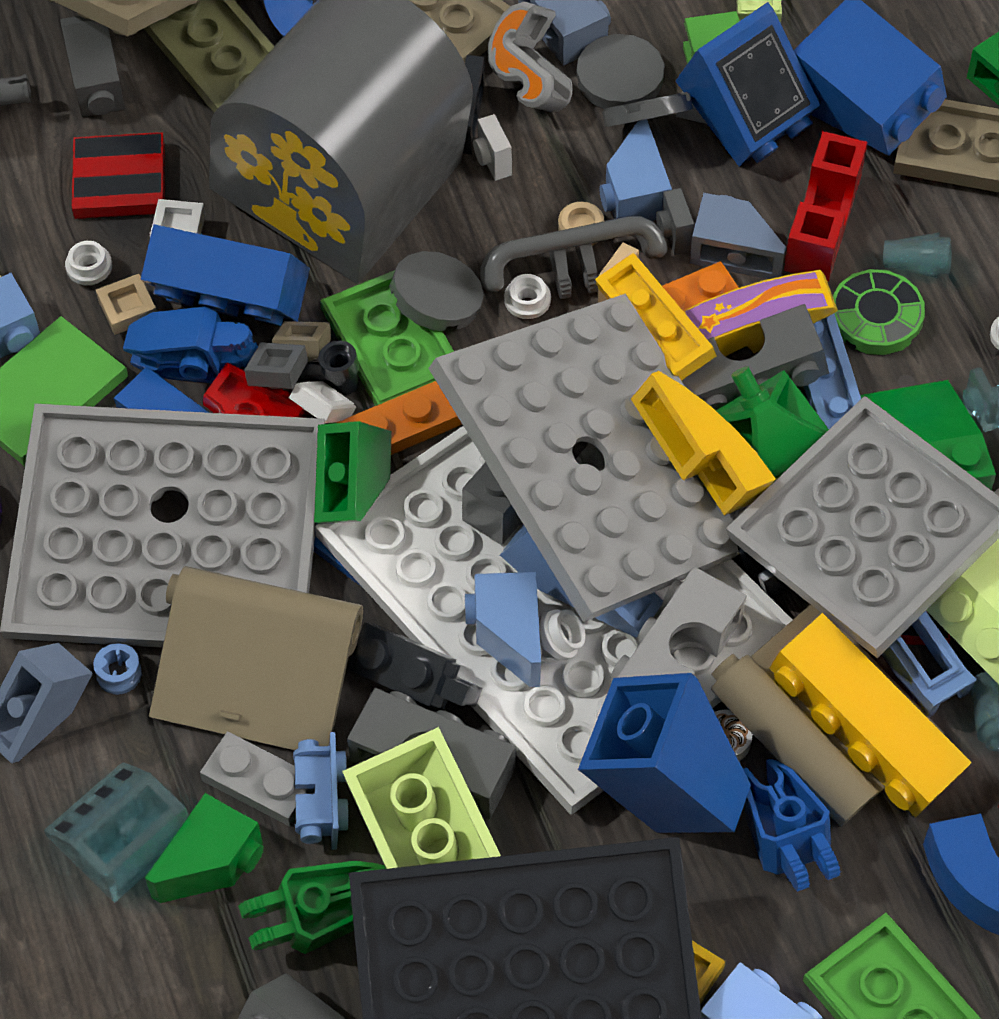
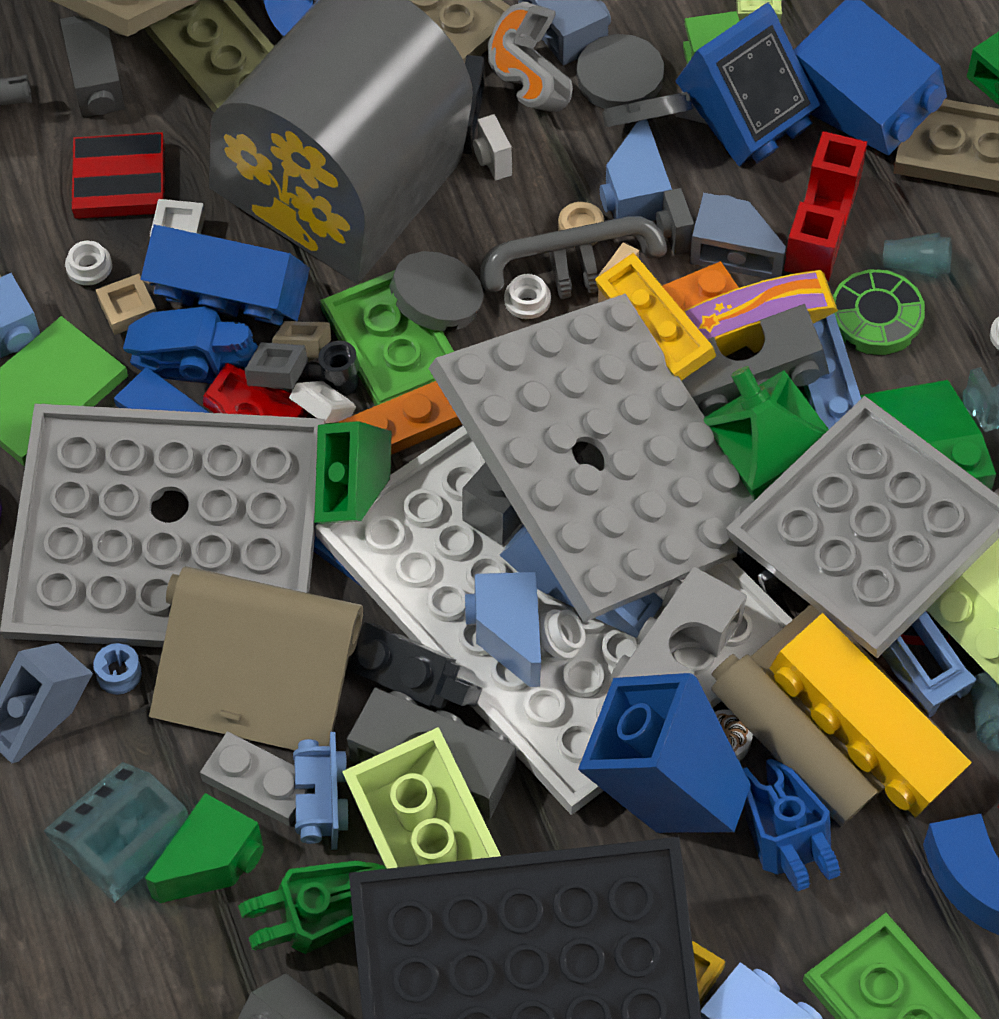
(702, 443): yellow slope -> none

